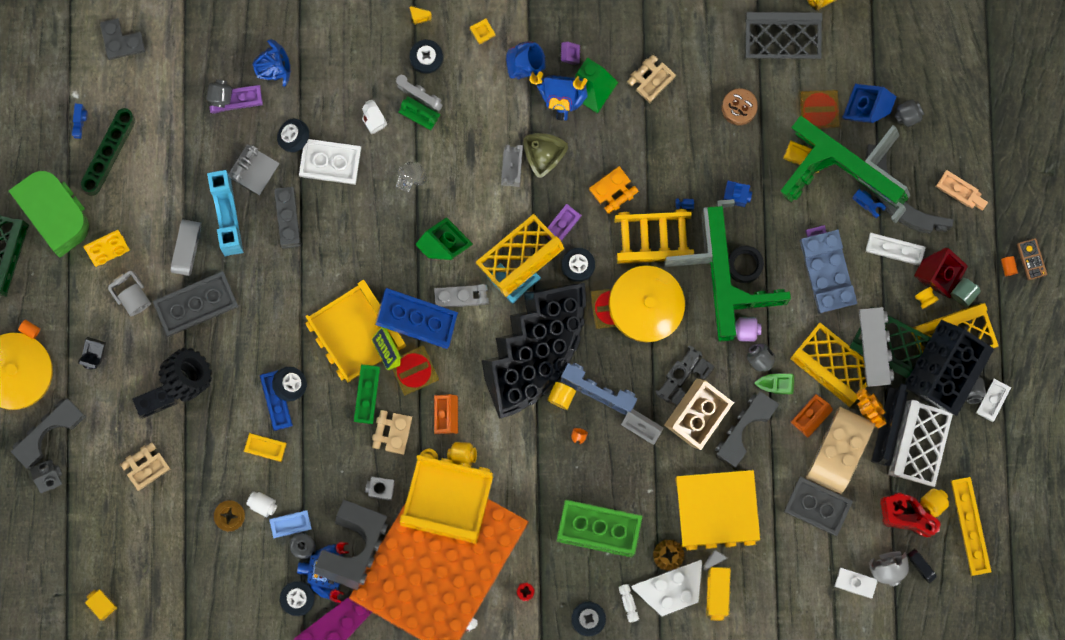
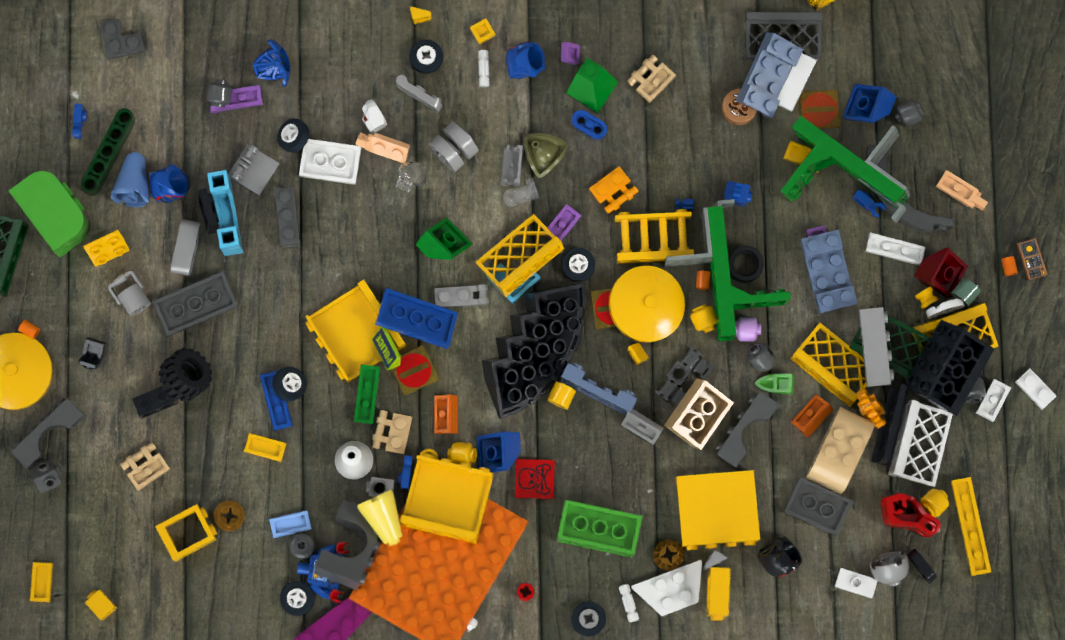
(41, 582): none -> yellow tile
(132, 182): none -> medium blue cone
(168, 541): none -> yellow window
(169, 184): none -> blue piece
(206, 204): none -> black plate
(262, 504): white brick -> none
(356, 467): none -> white cone
(383, 517): none -> light yellow cone
(384, 146): none -> light nougat hinge
(404, 477): none -> blue plate
(419, 113): green hinge -> none
(457, 143): none -> light grey wheel
(483, 68): none -> white axle
(498, 450): none -> blue slope
(522, 195): none -> clear leg
(534, 479): none -> red tile
(561, 92): torso -> none
(579, 435): orange hinge -> none
(589, 125): none -> blue plate
(637, 353): none -> yellow slope
(703, 280): none -> orange hinge
(704, 318): none -> yellow head
(769, 74): none -> sand blue piece
(780, 557): none -> black piece
(795, 82): none -> white tile
(945, 308): none -> white tile
(1035, 389): none -> white plate

